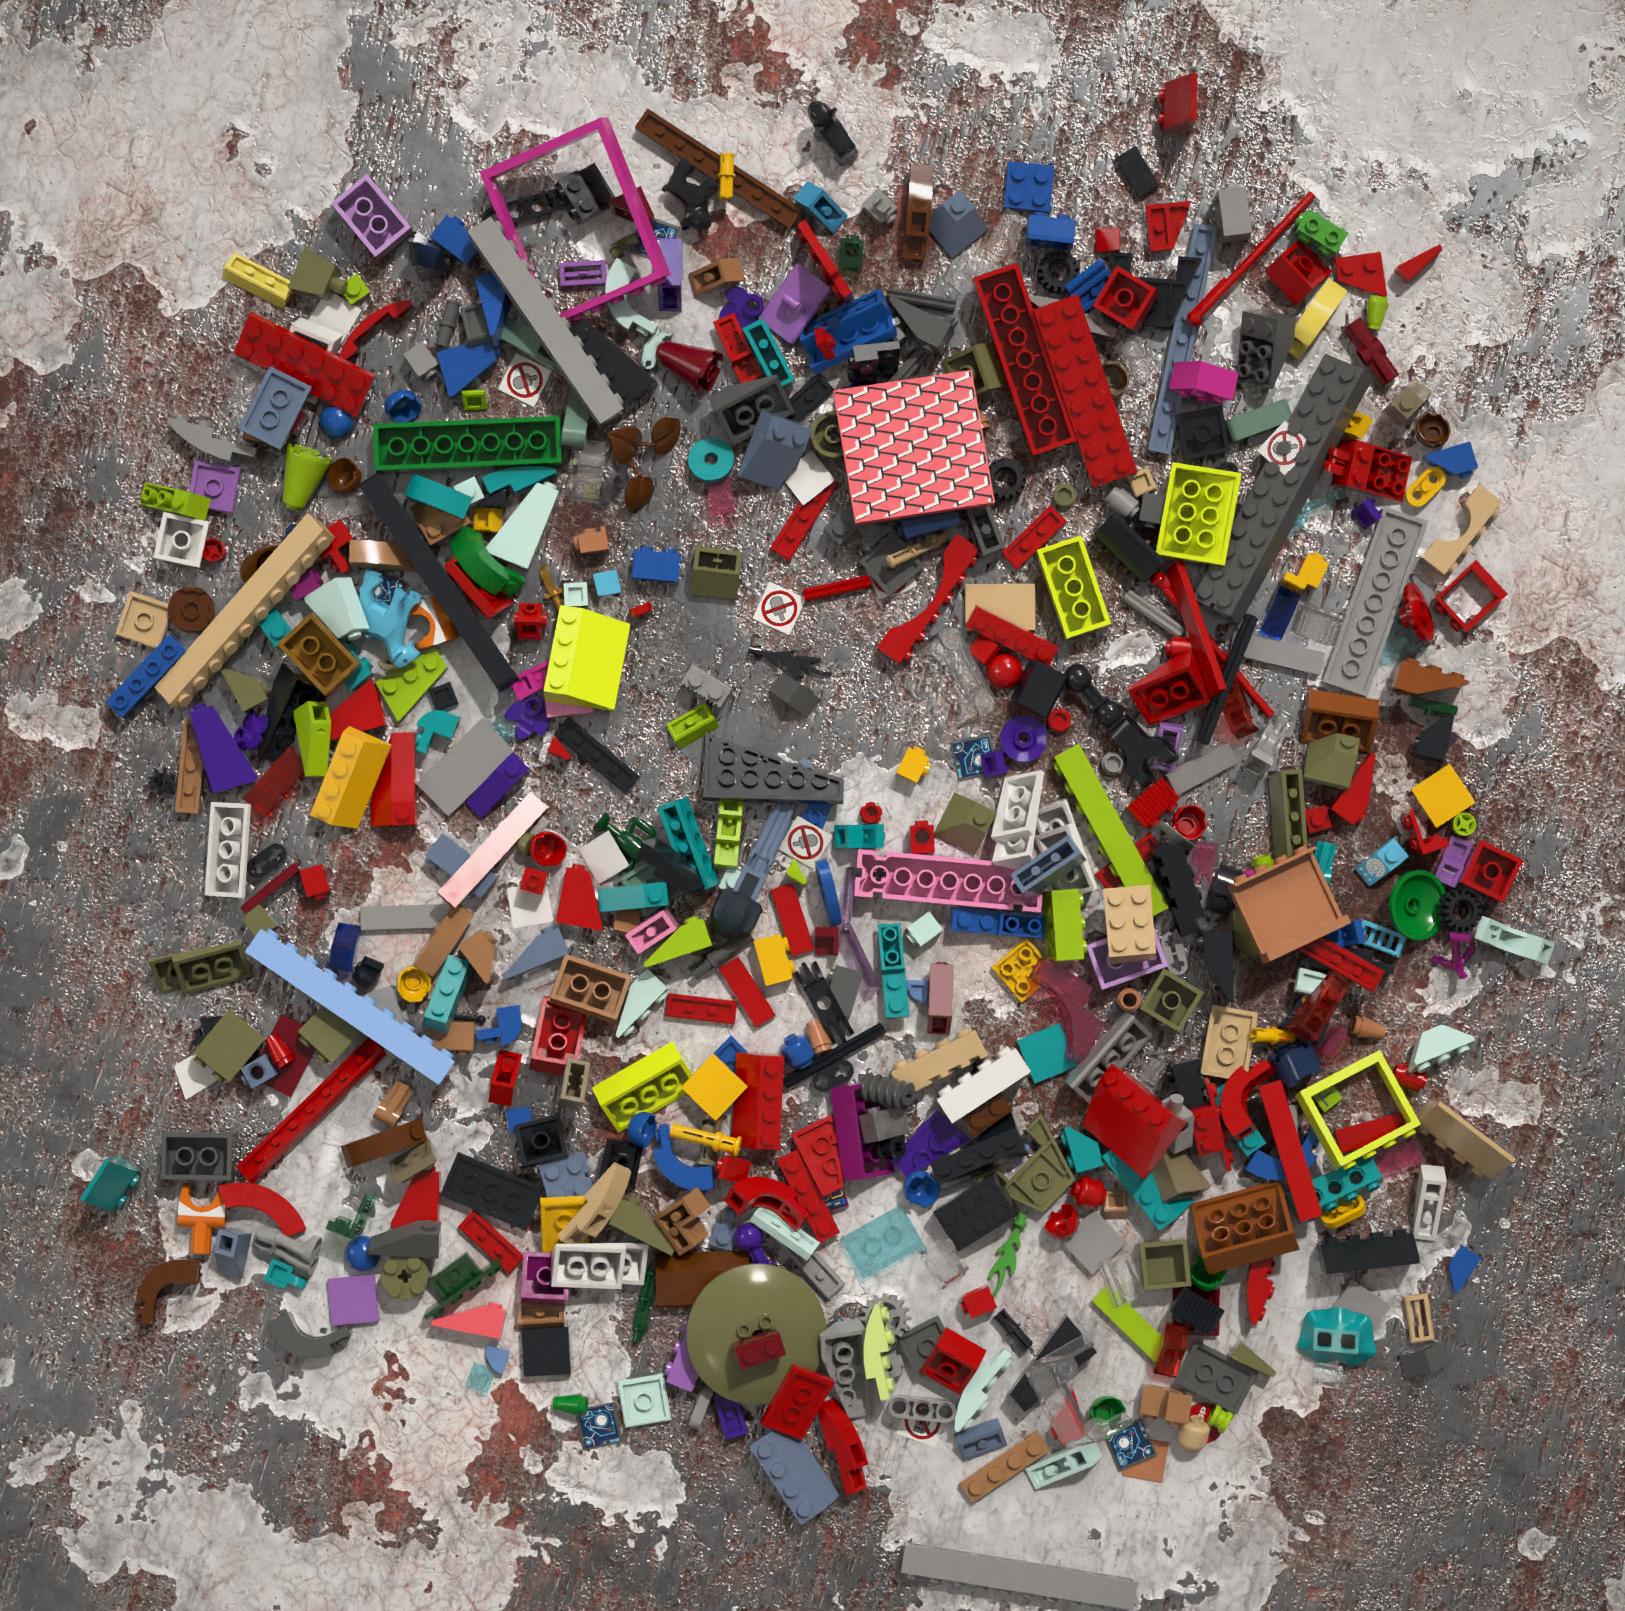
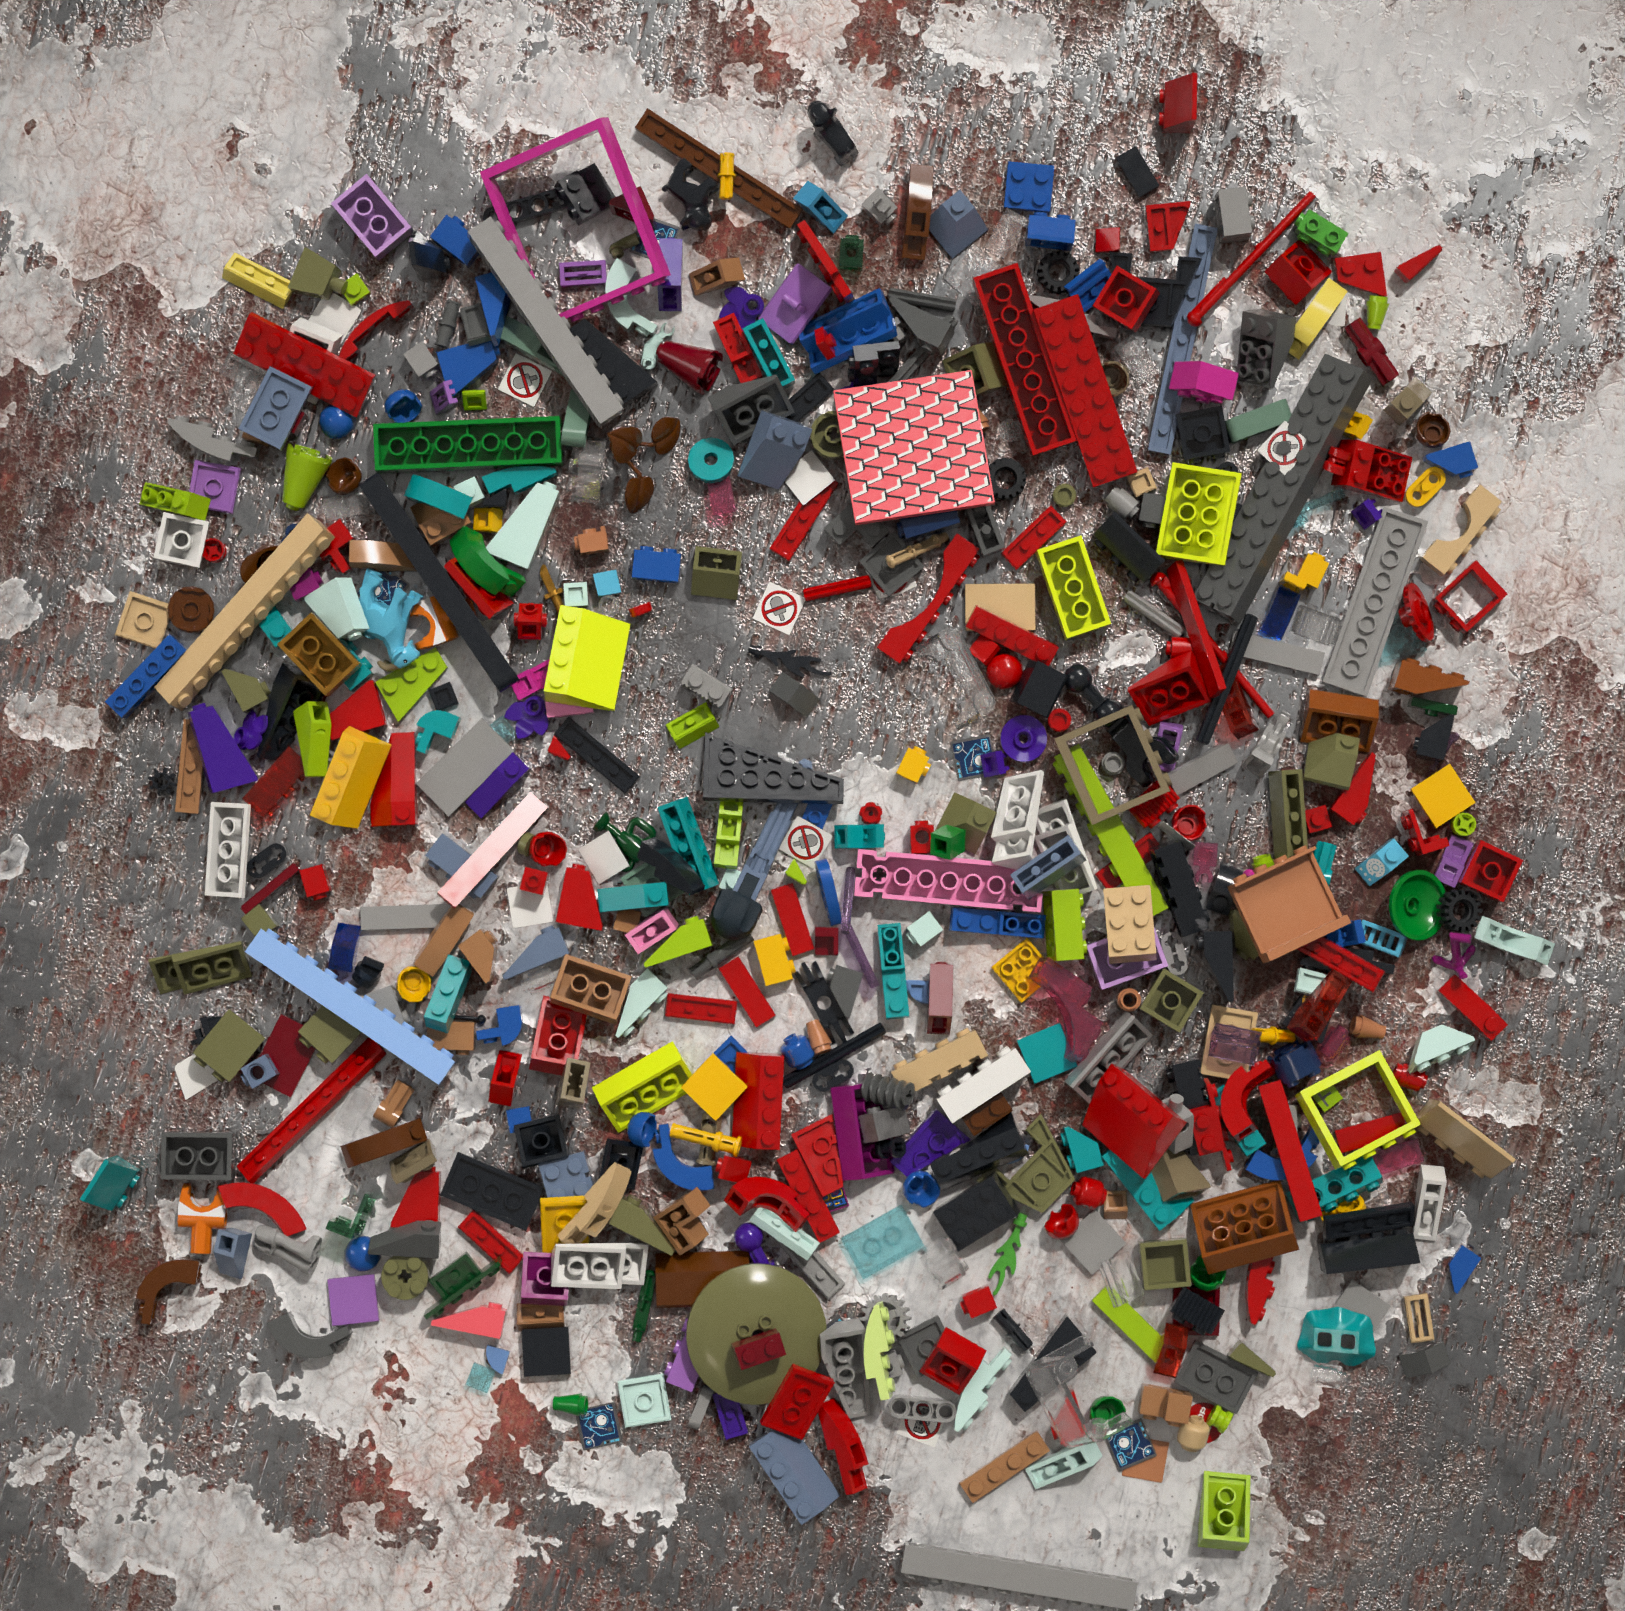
(279, 1052): red cone -> none
(282, 1274): teal plate -> none
(443, 387): none -> medium lavender tile
(724, 1232): sand blue plate -> none
(947, 842): none -> green brick
(980, 1439): sand blue slope -> none
(1153, 757): none -> dark tan window
(1224, 1511): none -> lime slope
(1234, 1044): none -> hinge
(1368, 1220): none -> black tile
(1472, 1008): none -> red slope

